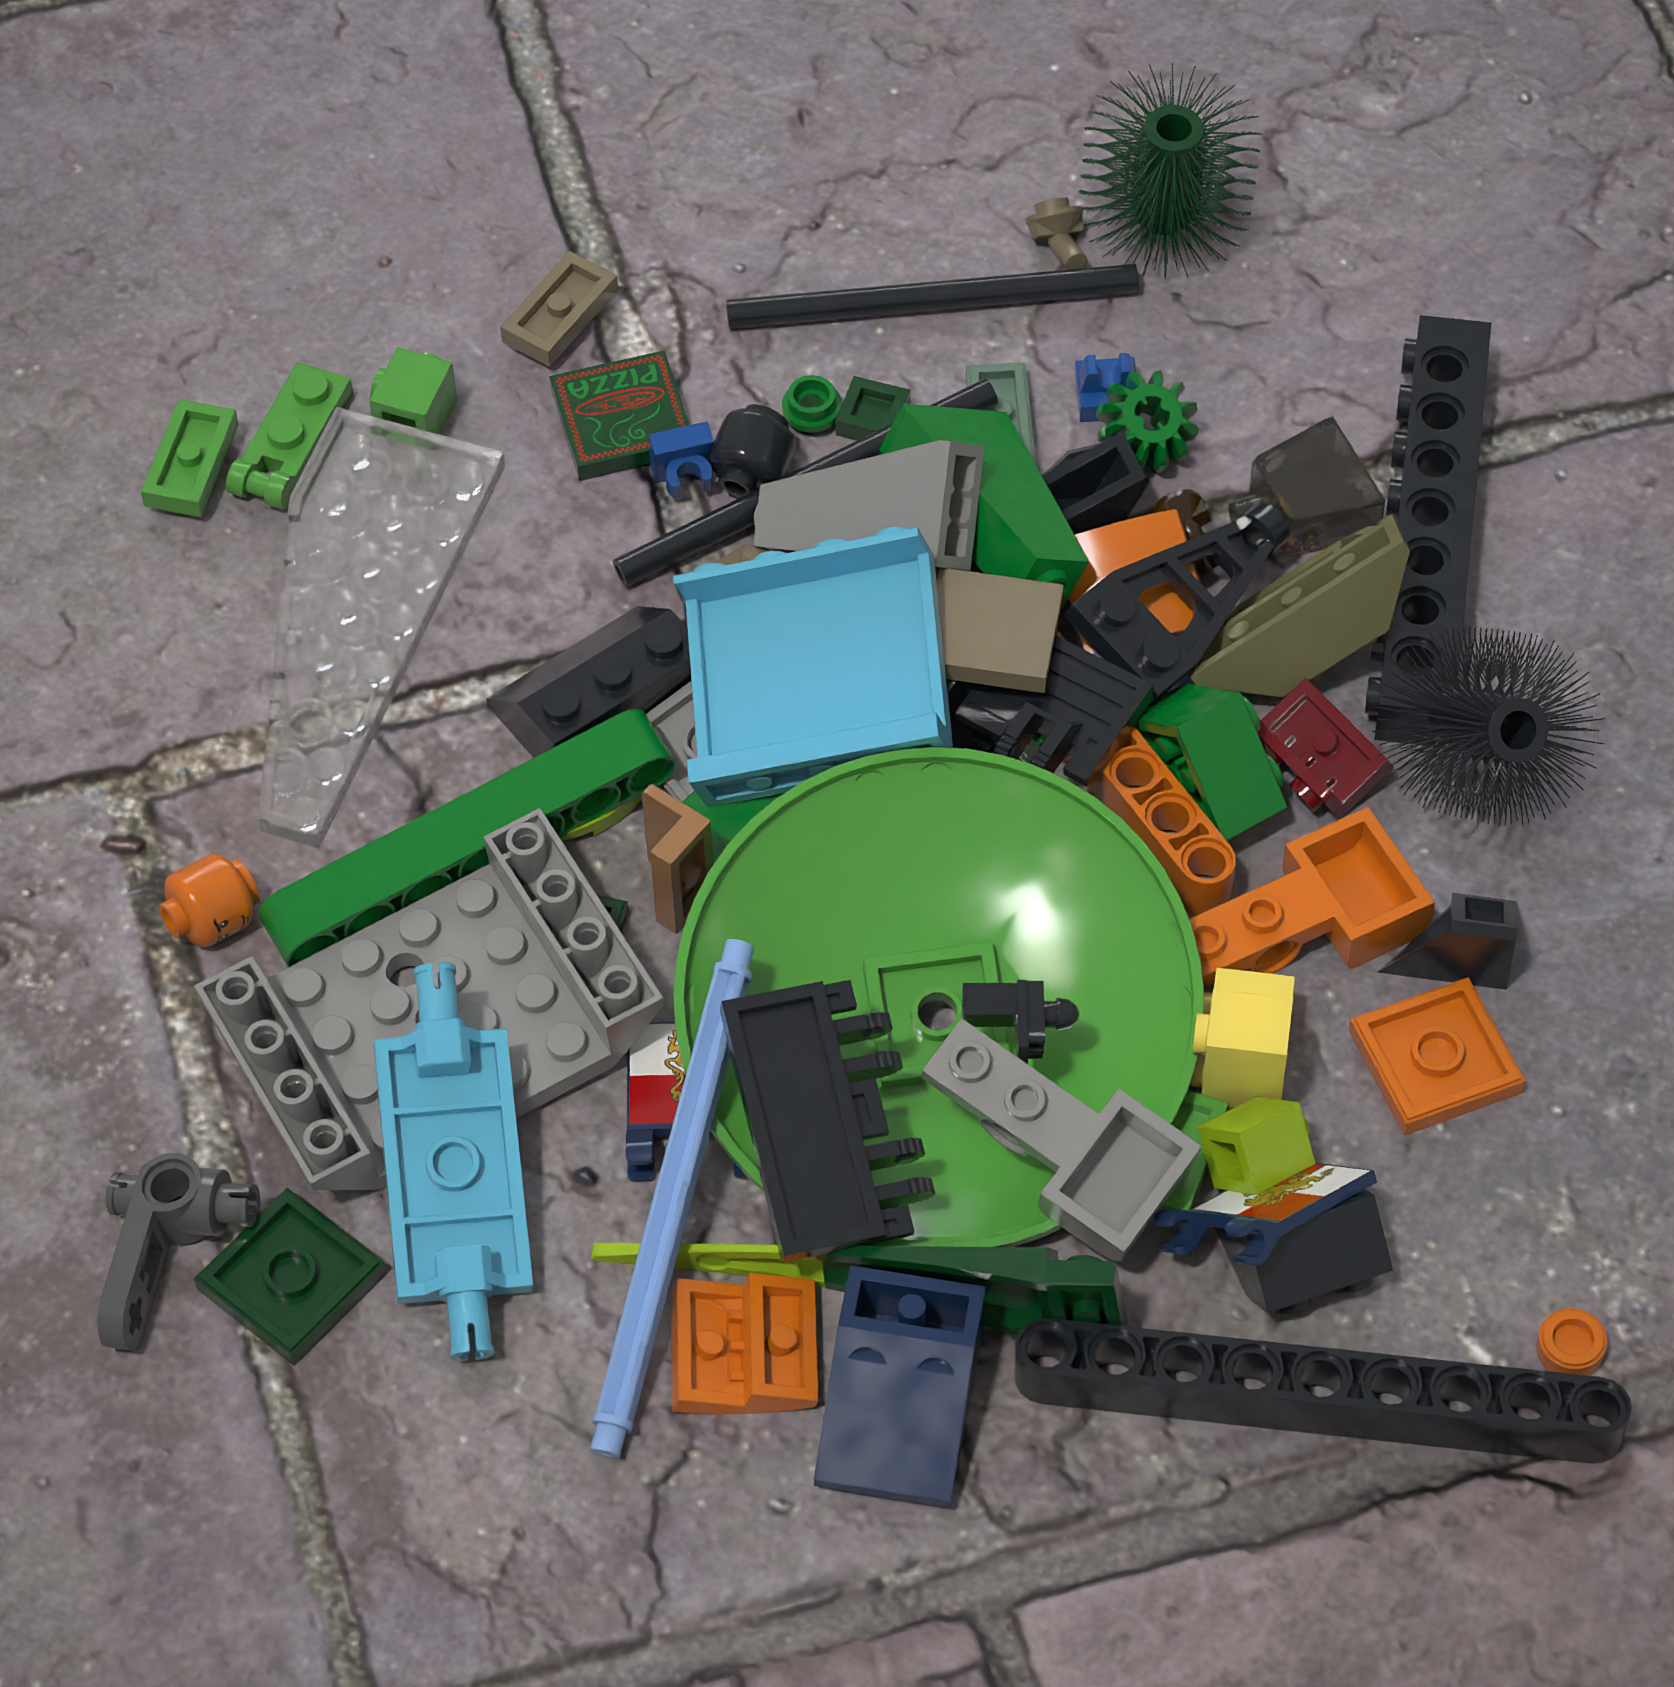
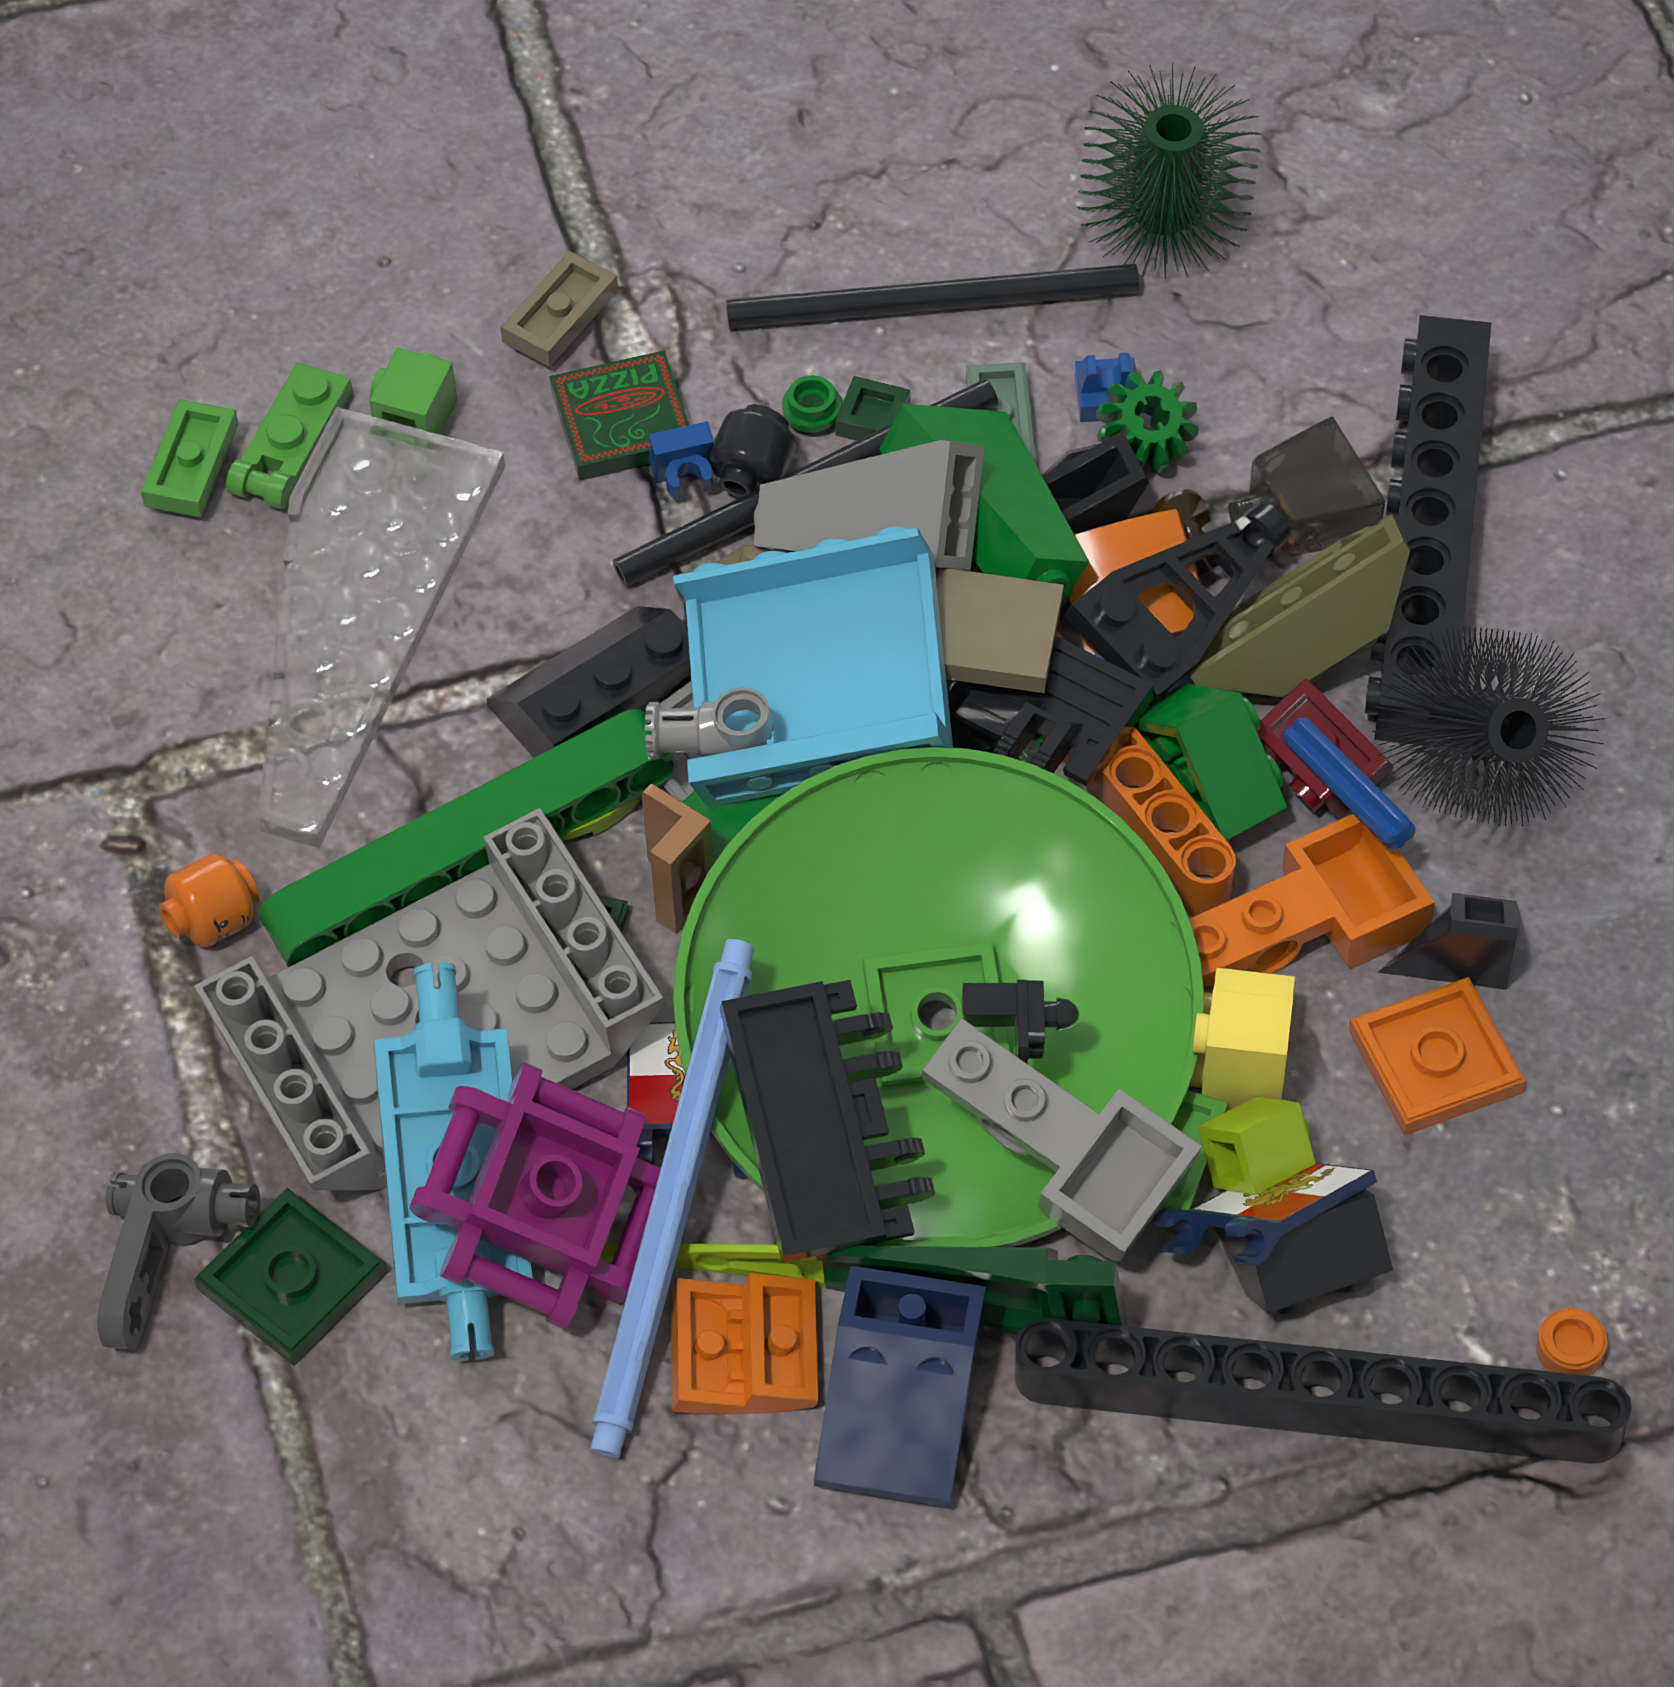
(541, 1192): none -> magenta brick
(705, 728): none -> light grey connector
(1056, 222): dark tan plate -> none
(1349, 783): none -> blue axle

